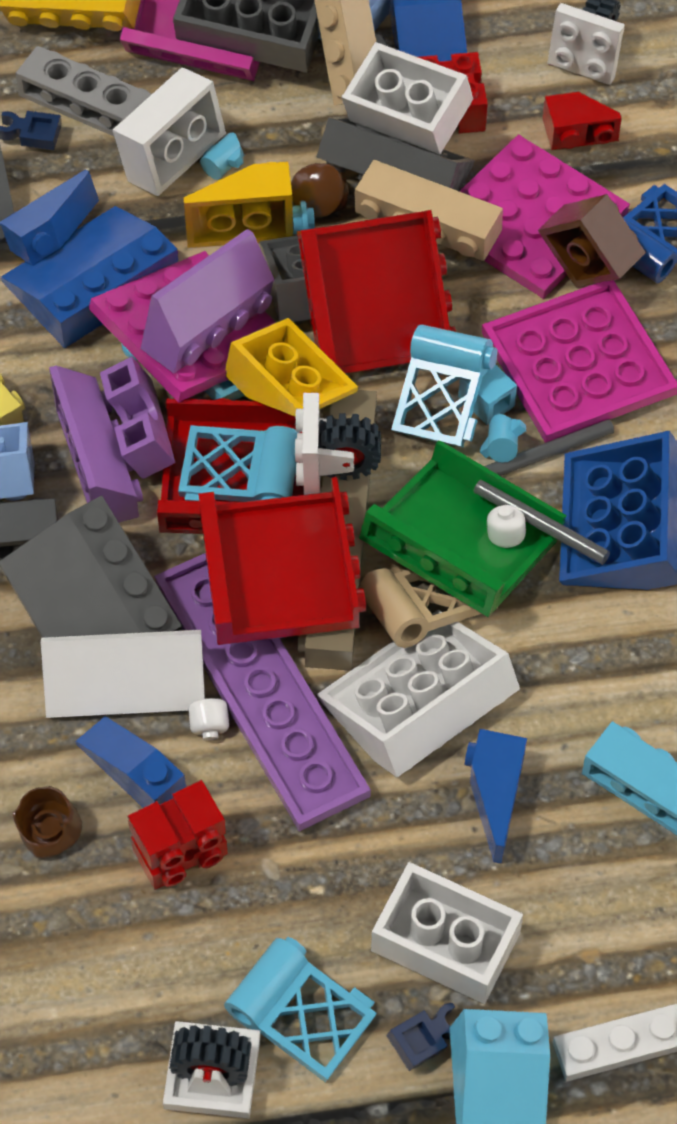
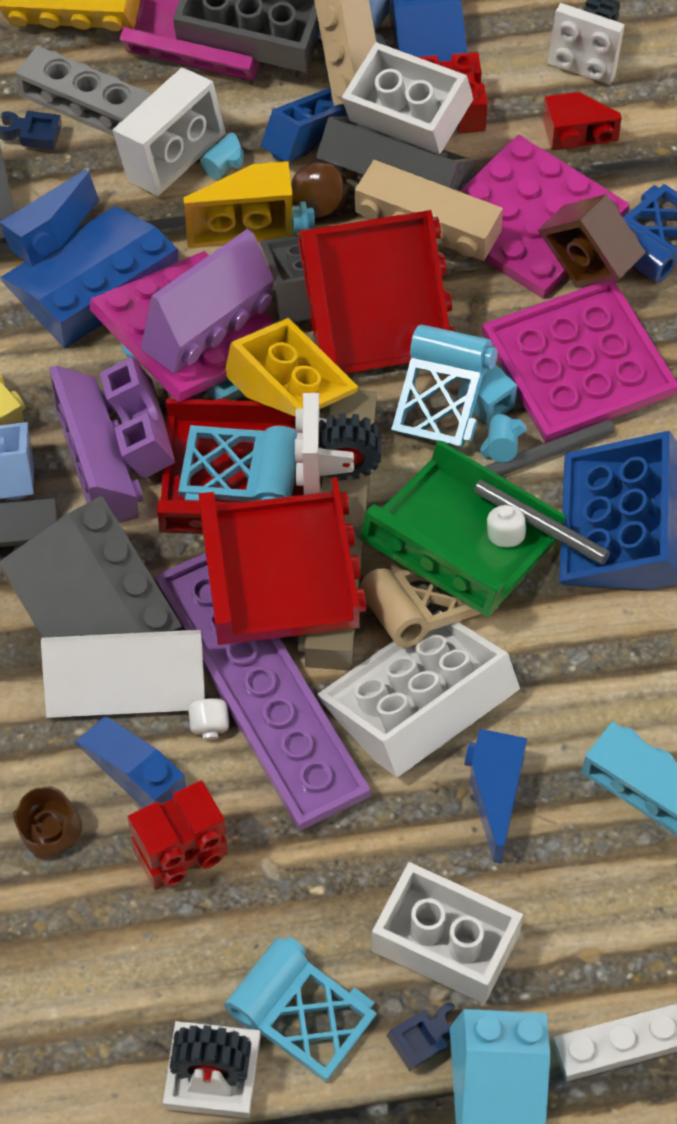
(299, 125): none -> blue slope

